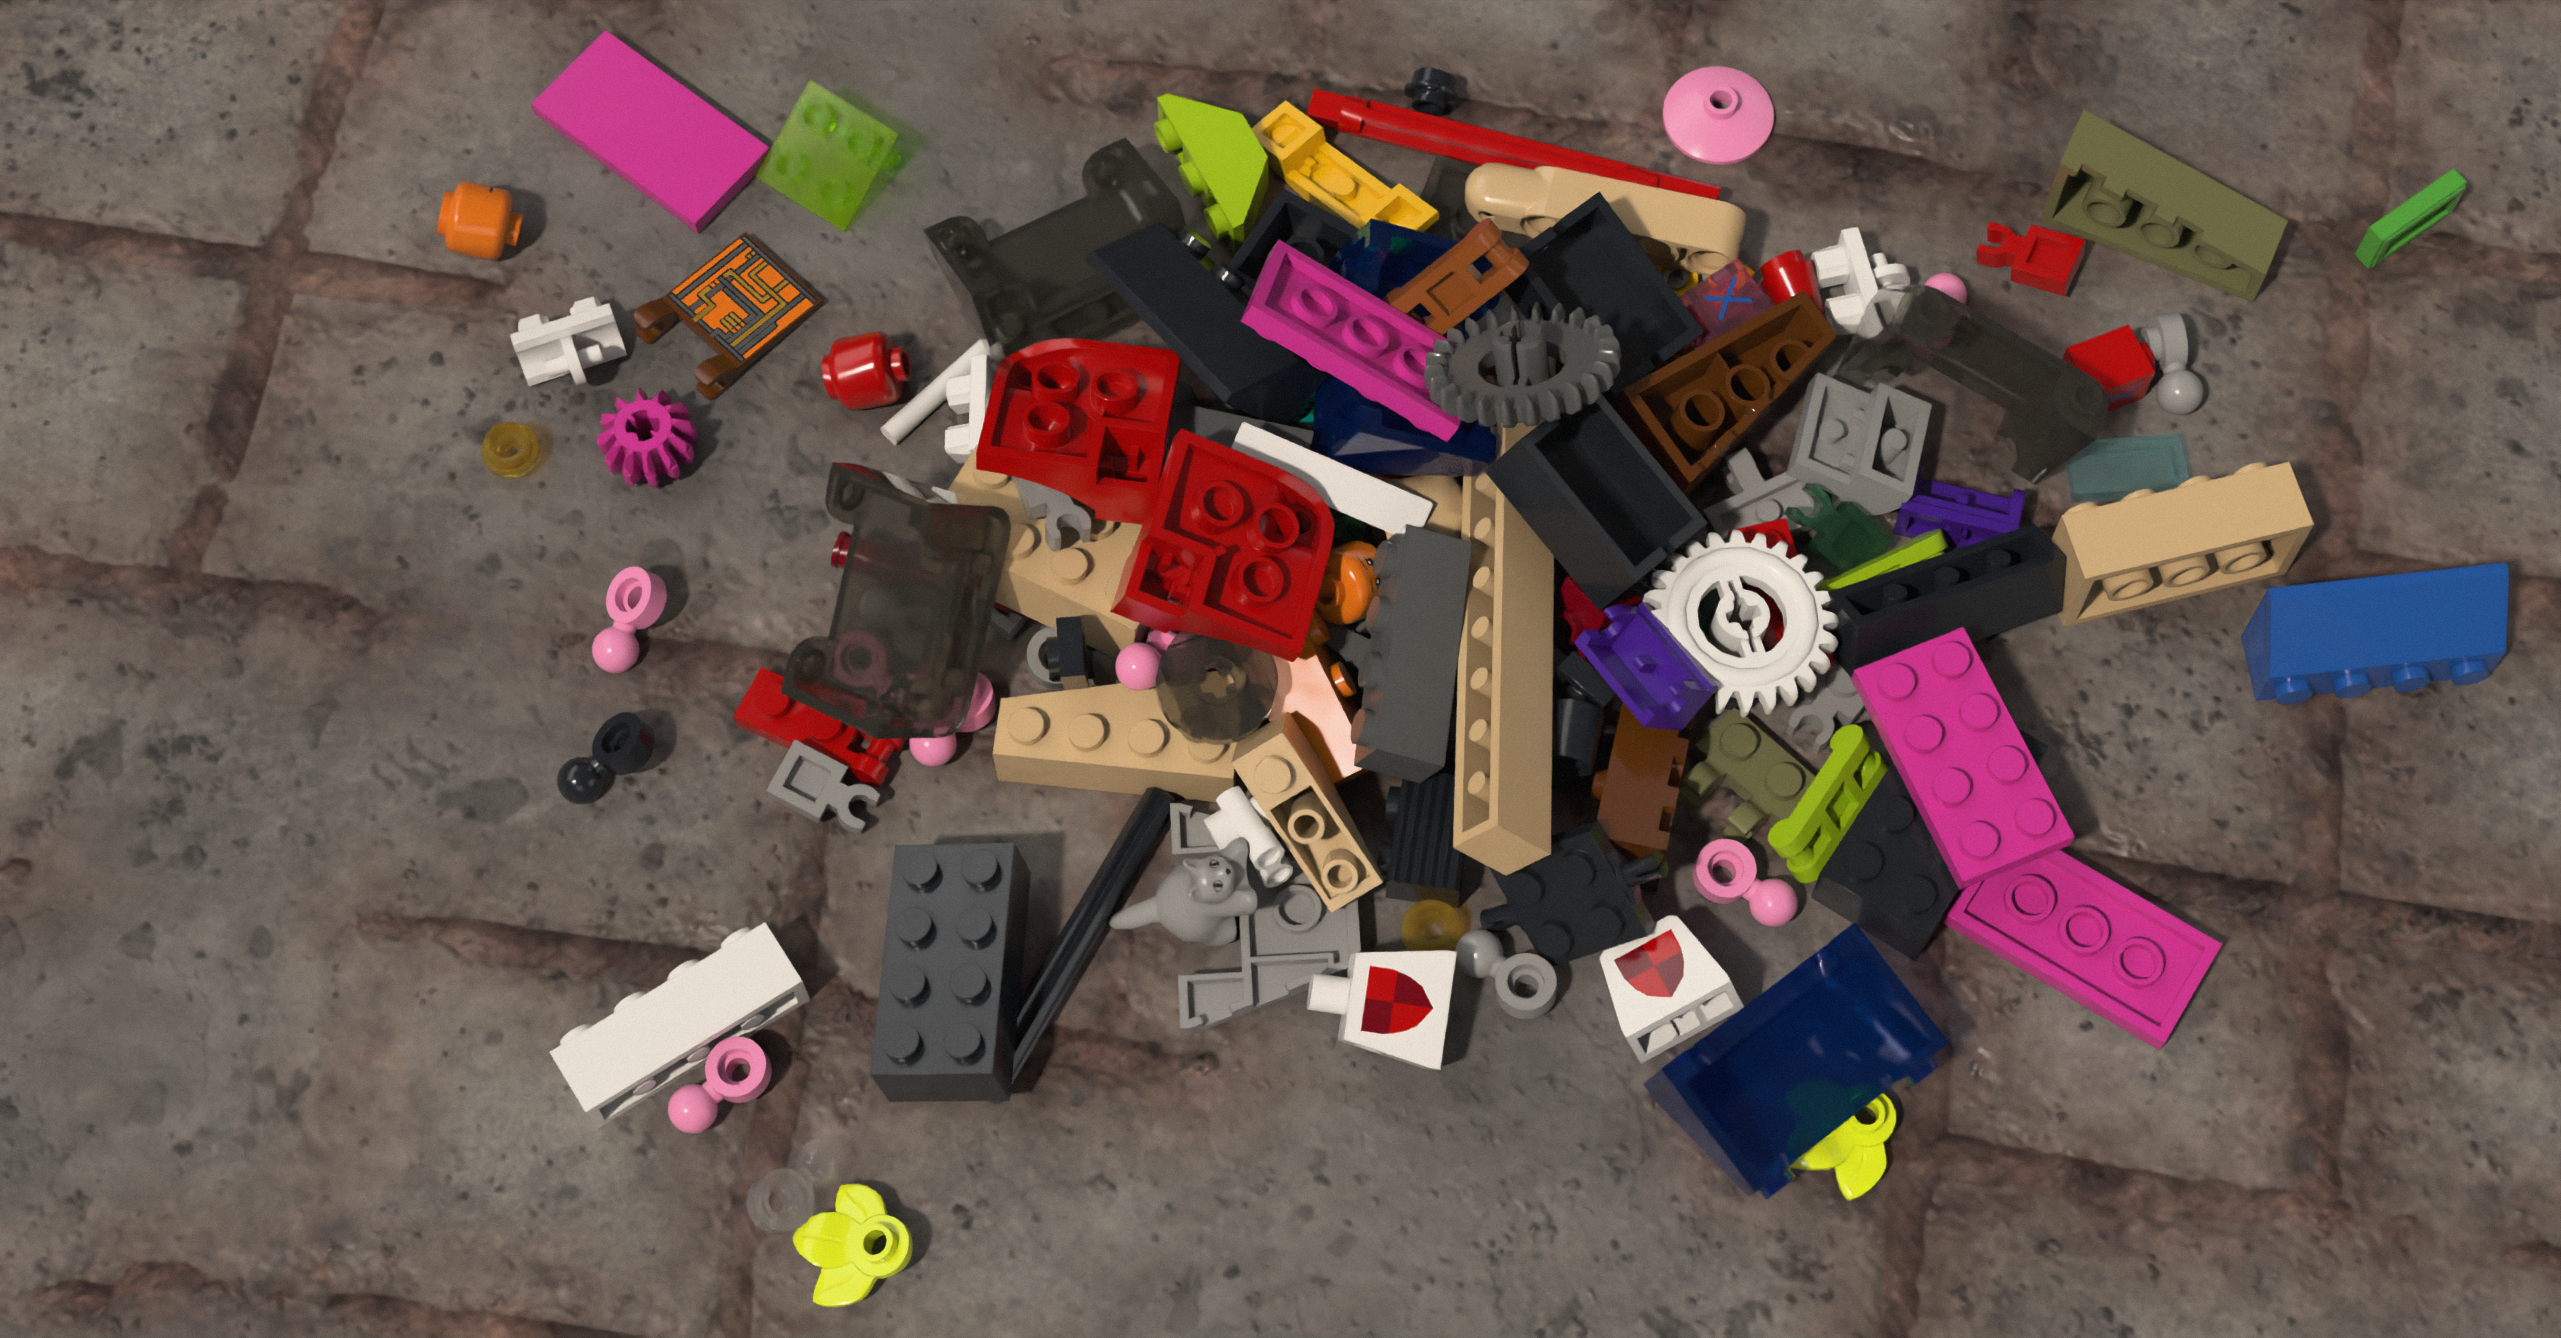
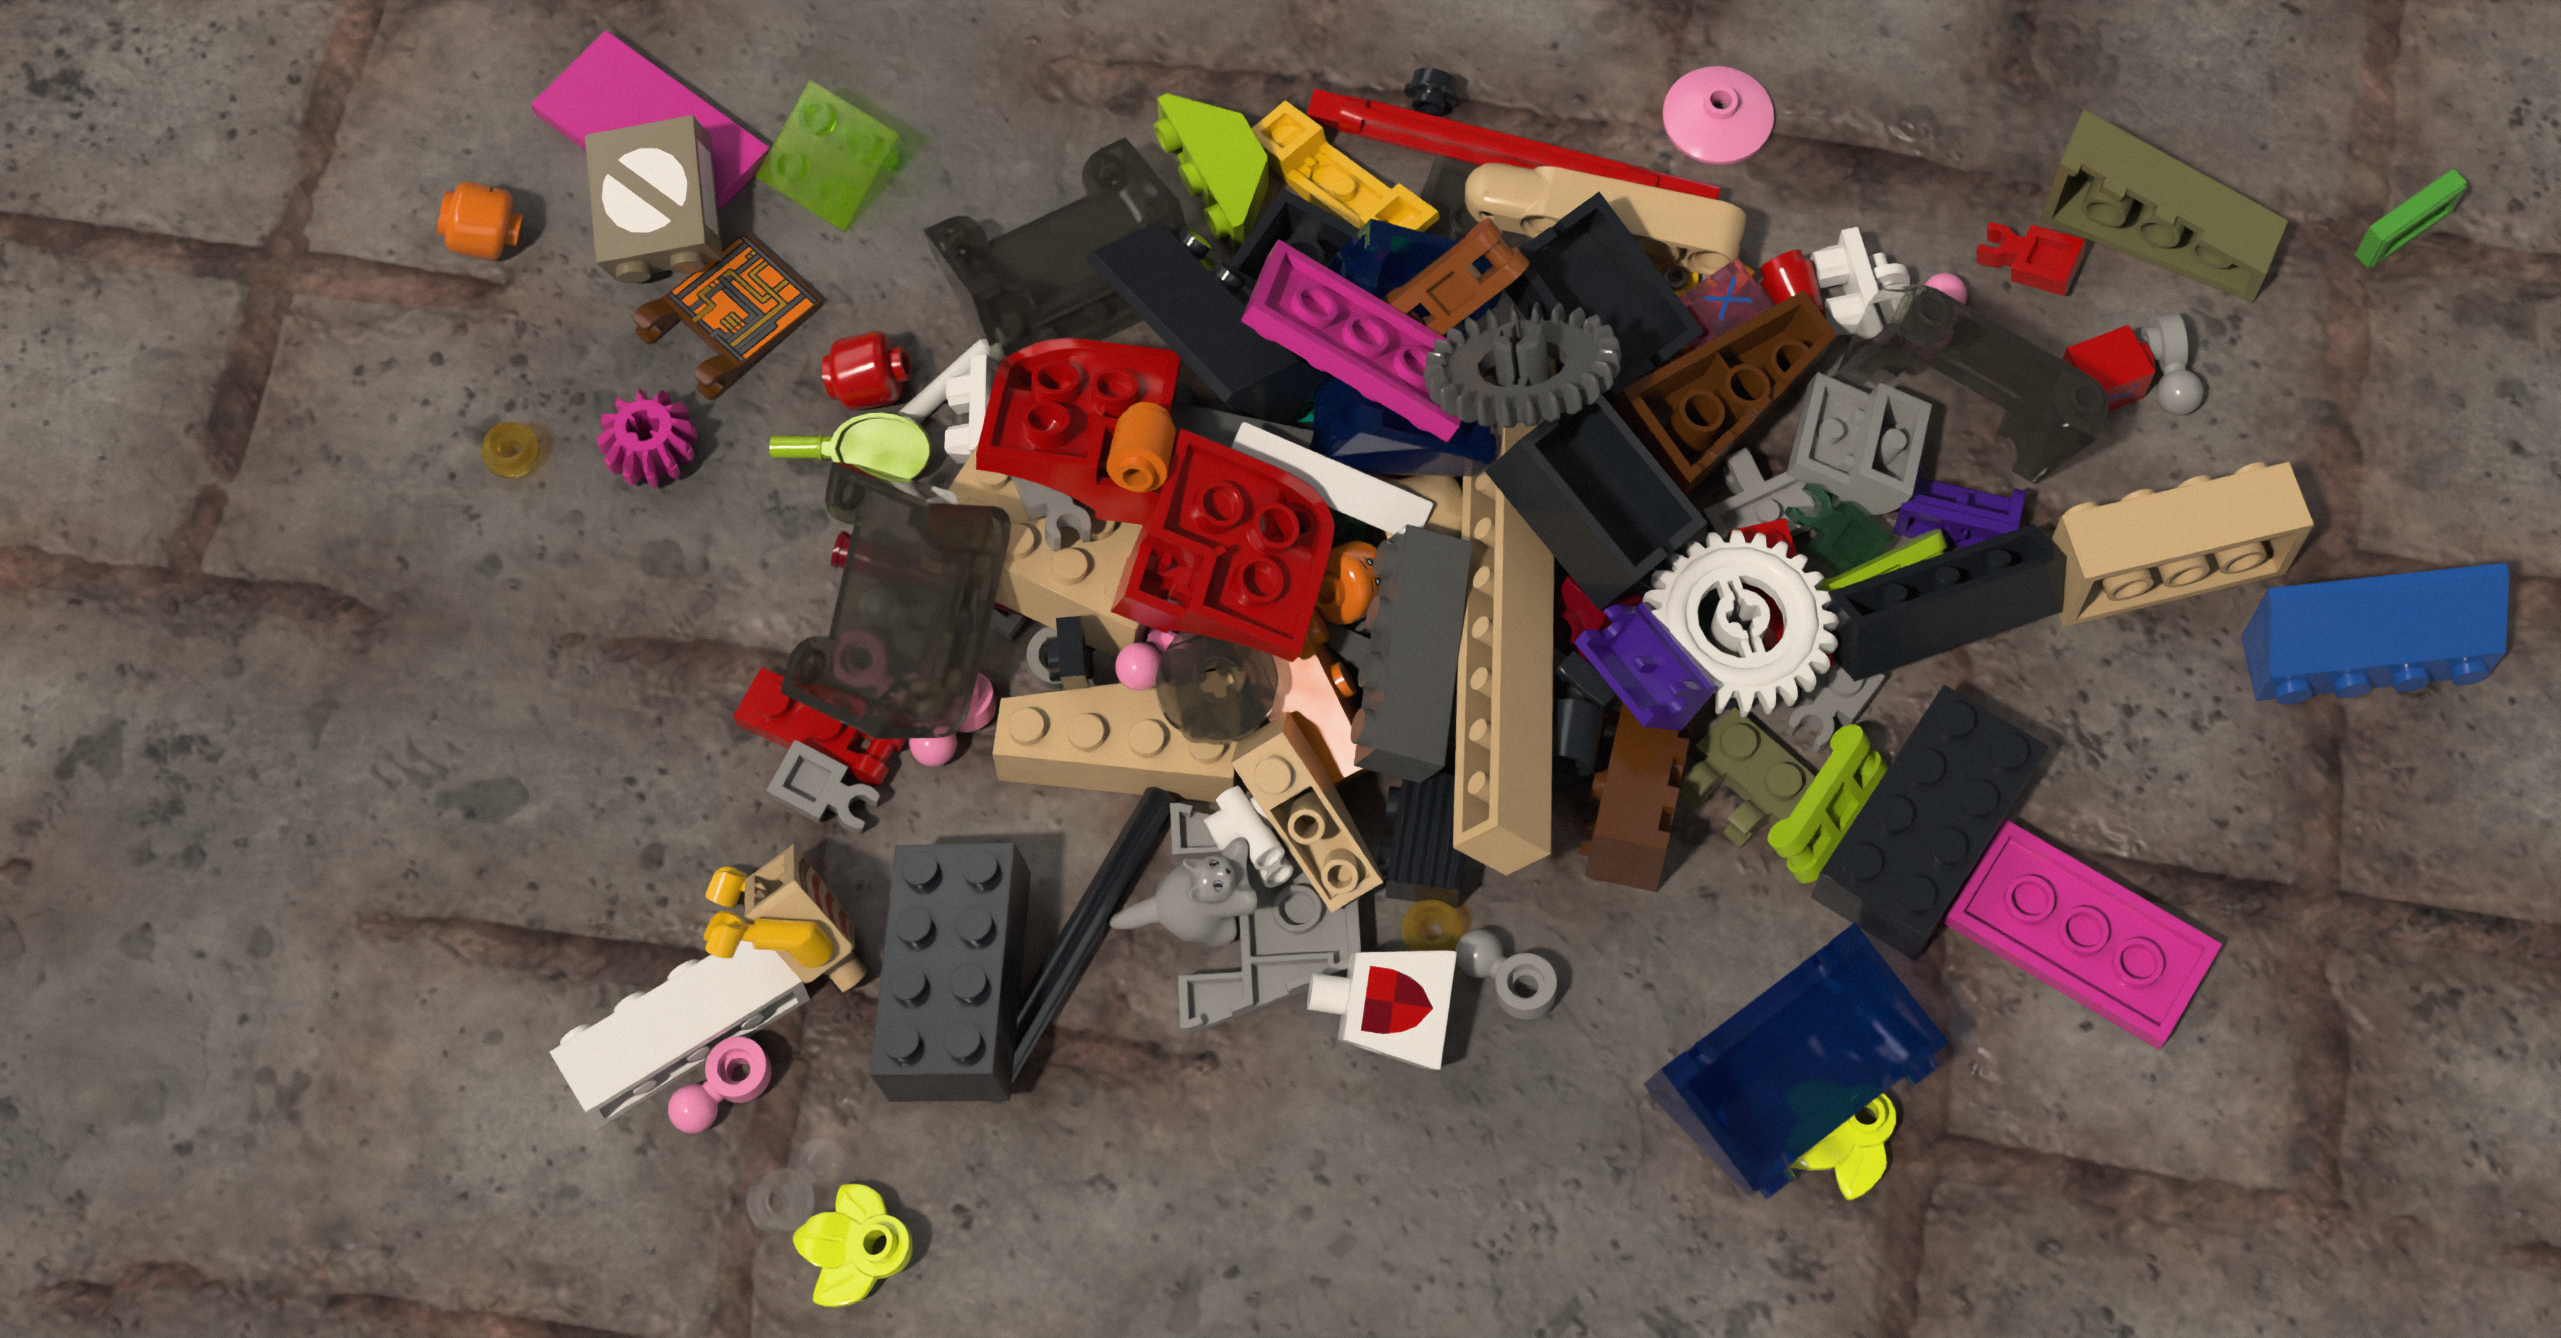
(568, 343): white hips -> none
(619, 747): black plate -> none
(635, 603): bright pink plate -> none
(653, 199): none -> dark tan brick
(787, 914): none -> torso
(871, 440): none -> lime piece
(1141, 447): none -> orange brick
(1577, 896): black plate -> none
(1666, 988): white torso -> none
(1770, 900): bright pink plate -> none
(1962, 758): dark pink plate -> none
(2124, 465): clear light blue tile -> none

